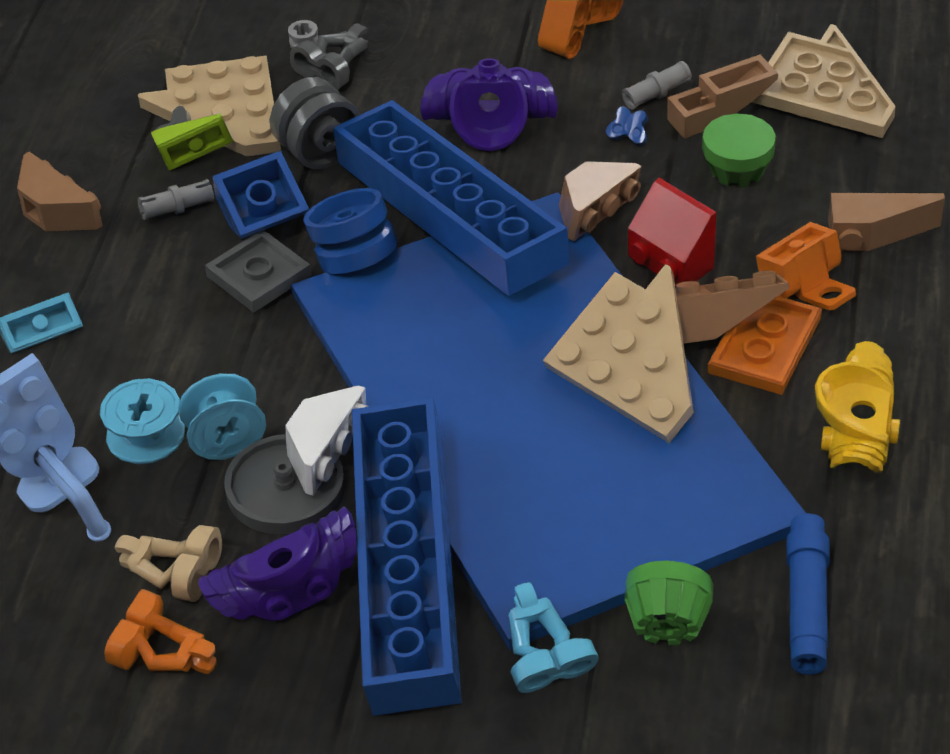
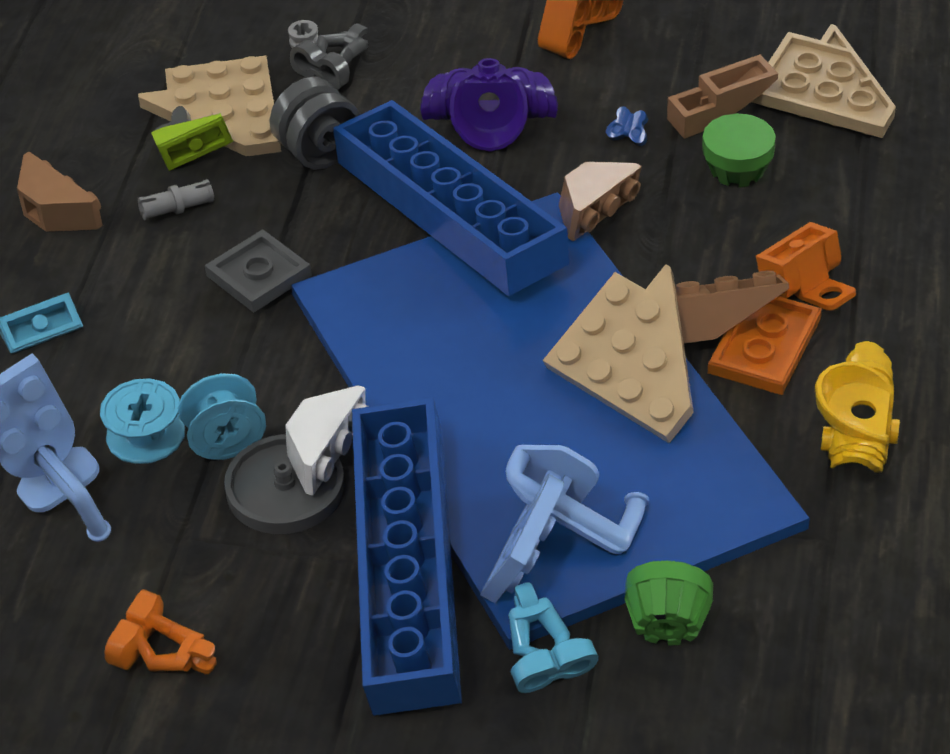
(194, 559): tan piece -> none
(259, 195): blue slope -> none
(286, 572): dark purple piece -> none
(350, 230): blue wheel -> none
(553, 486): none -> light blue plate
(656, 85): light grey pin -> none
(673, 232): slope -> none
(808, 562): blue piece -> none
(879, 219): medium nougat slope -> none

